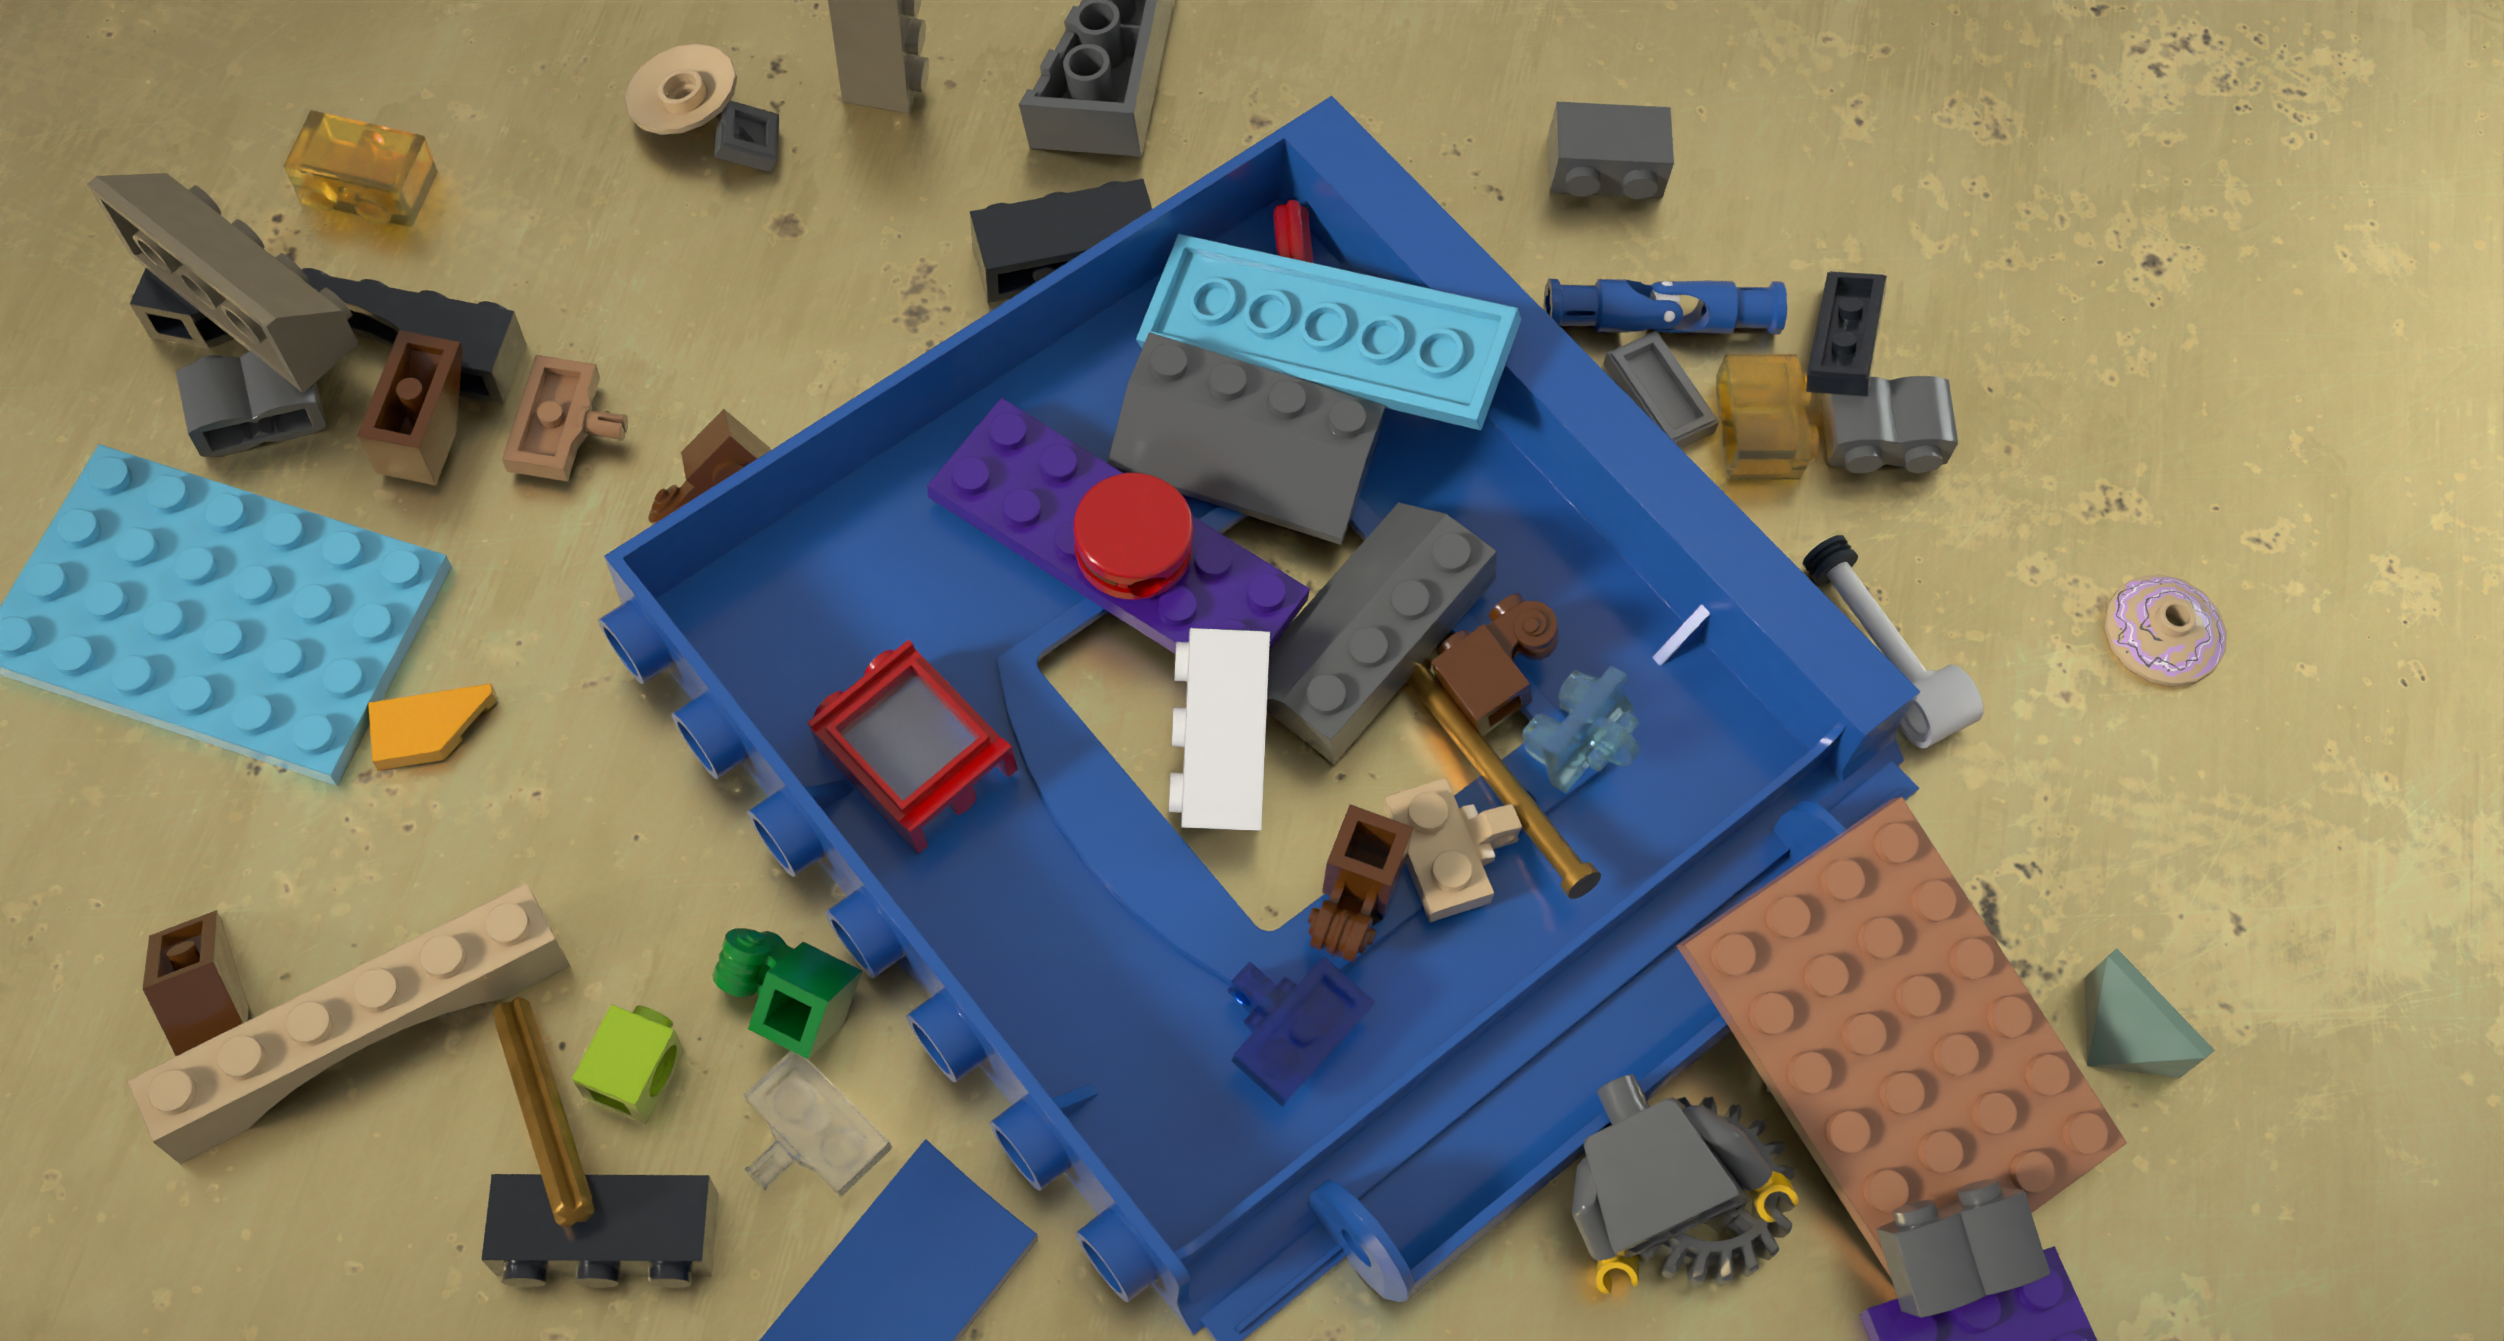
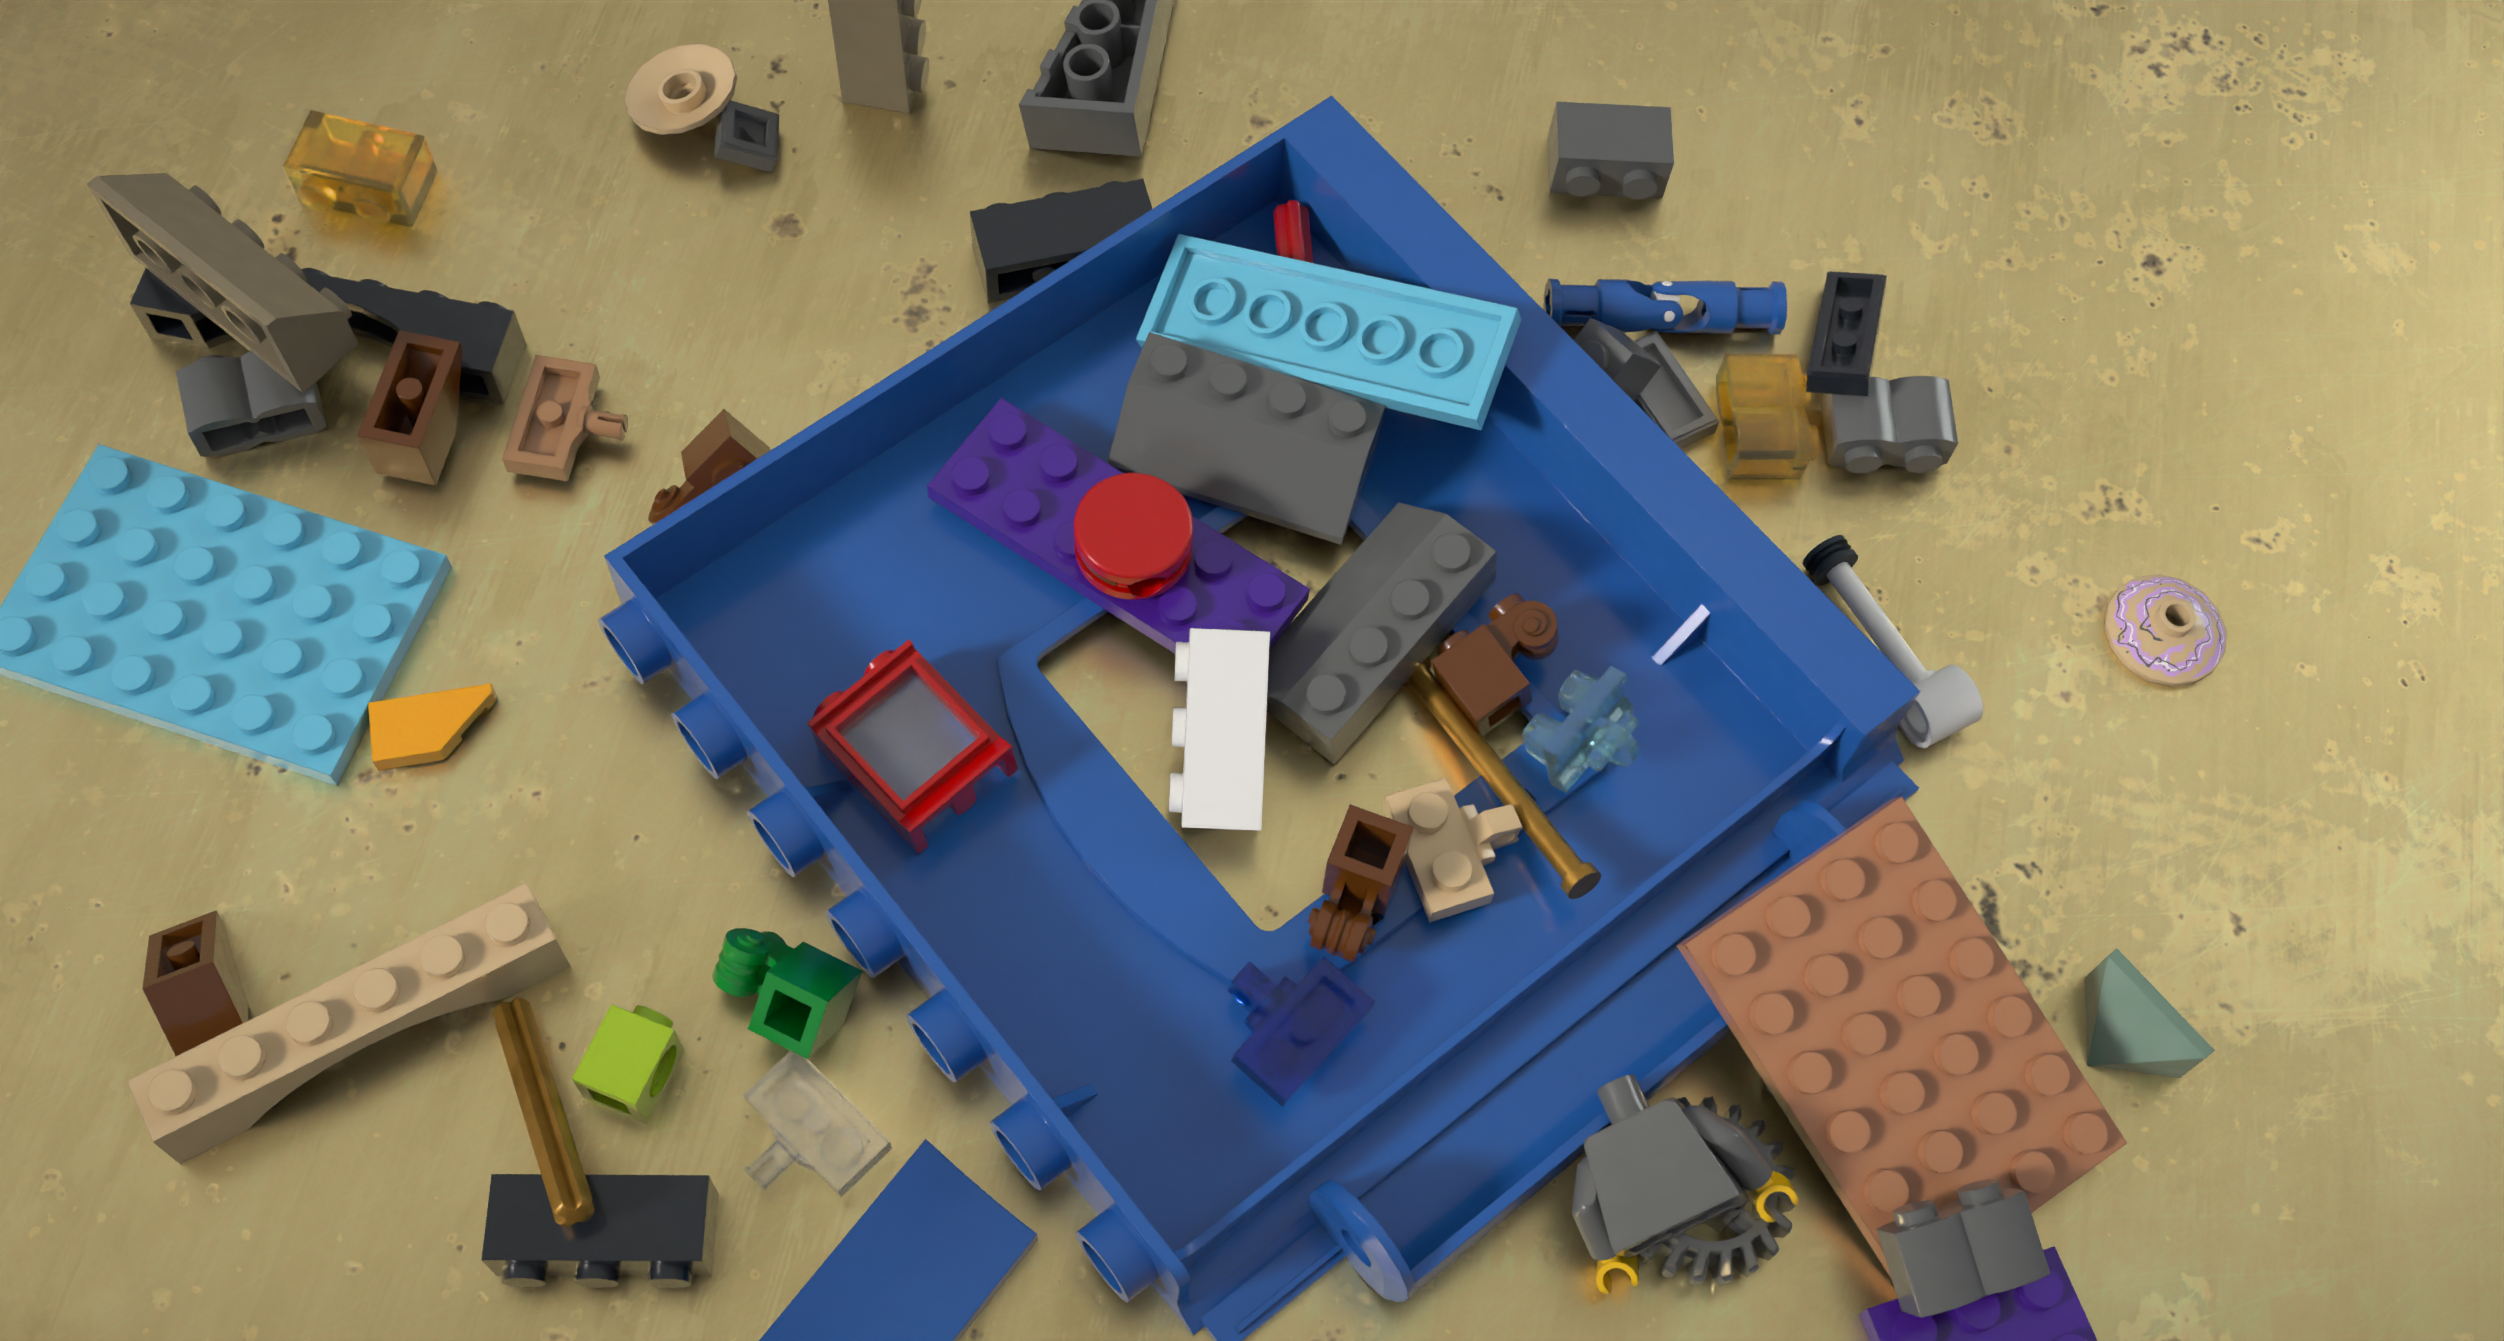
(1618, 356): none -> dark grey brick

